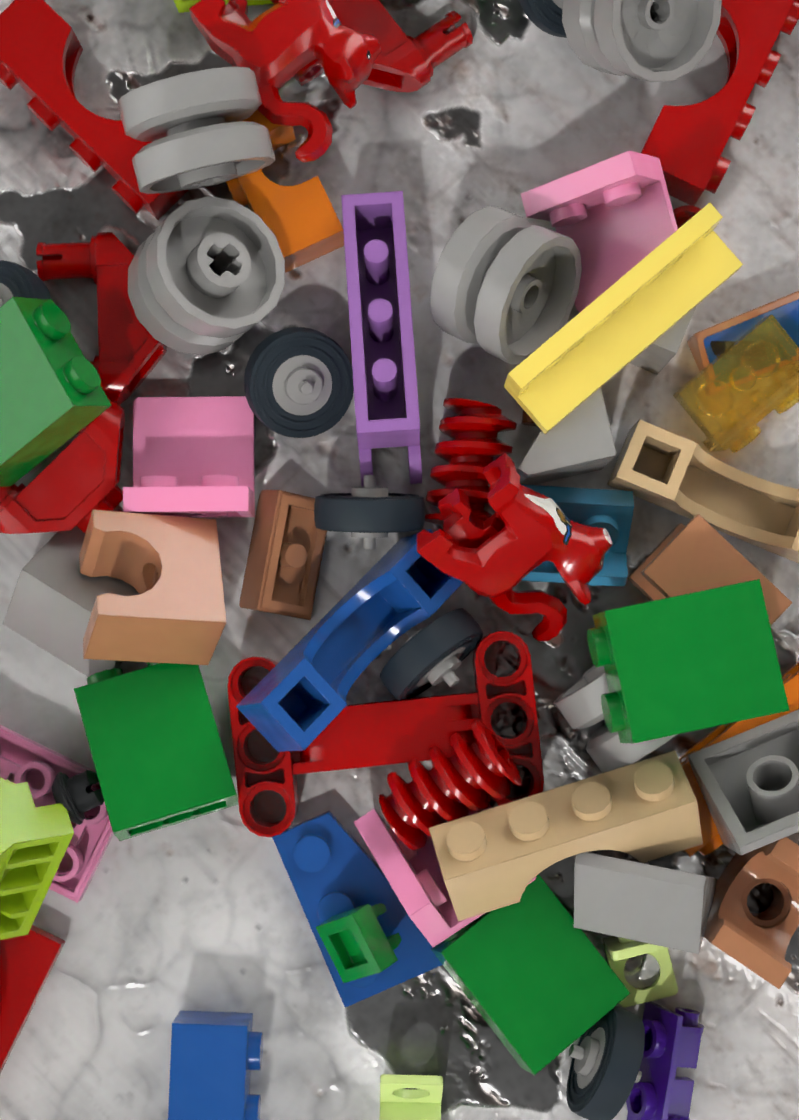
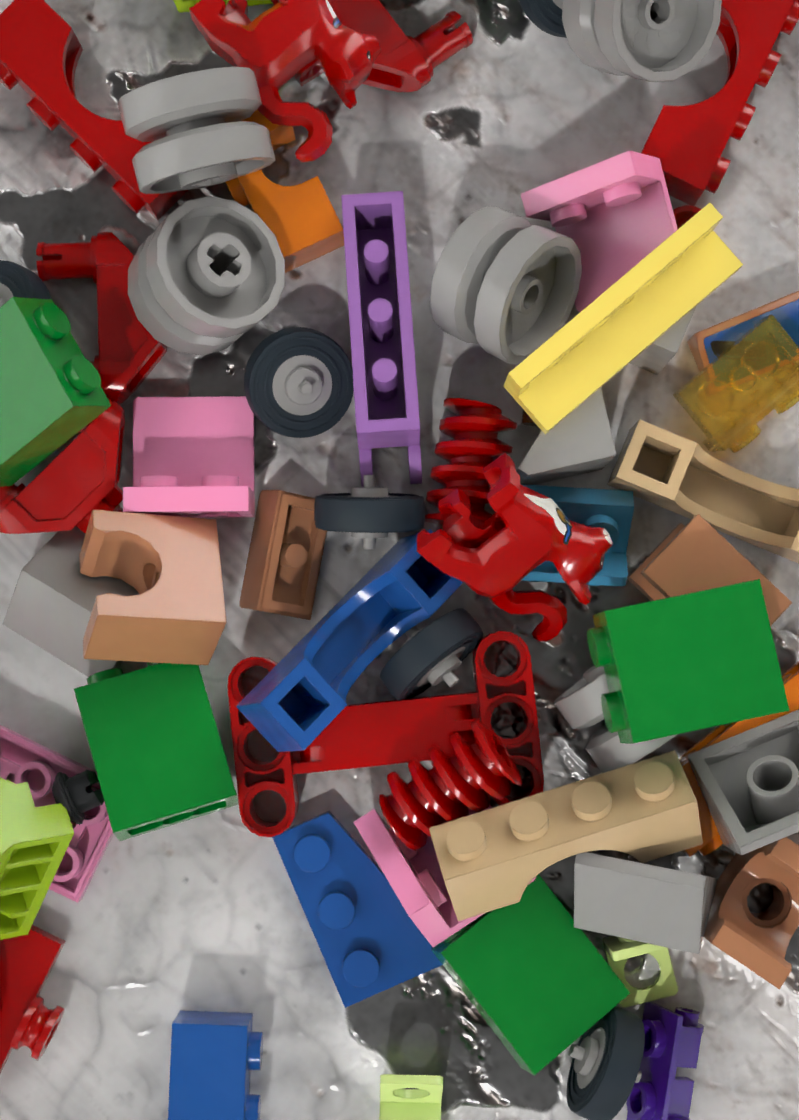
(37, 1027): none -> red bush
(358, 942): green tile -> none

